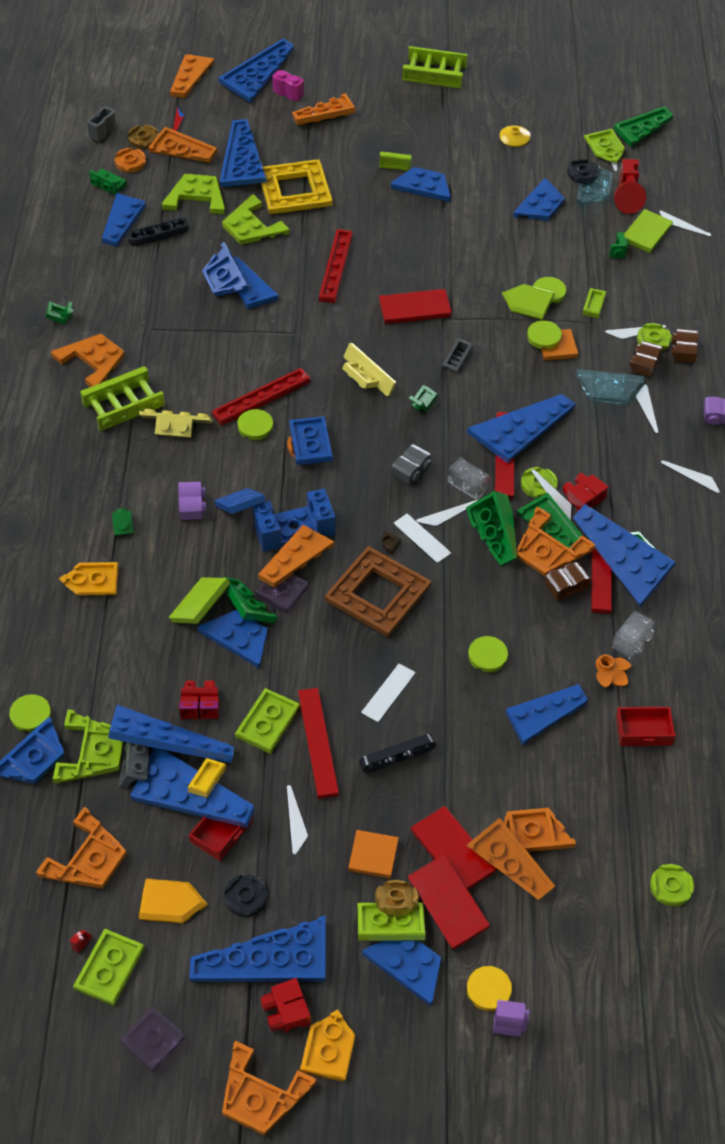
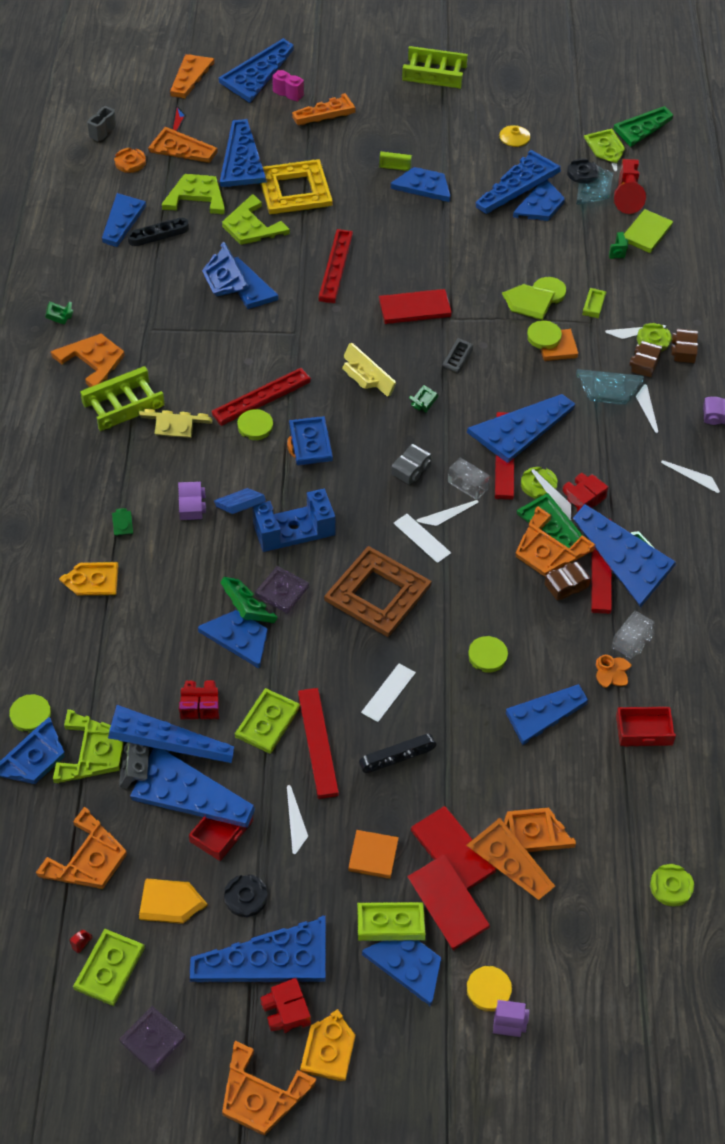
(107, 181): green bracket -> none
(142, 136): pearl gold tile -> none
(199, 600): lime tile -> none
(206, 777): yellow tile -> none
(294, 555): orange wing -> none
(390, 542): dark brown tile -> none
(396, 898): pearl gold tile -> none
(495, 524): green wedge -> none
(519, 179): none -> blue wing
(677, 222): white sticker -> none

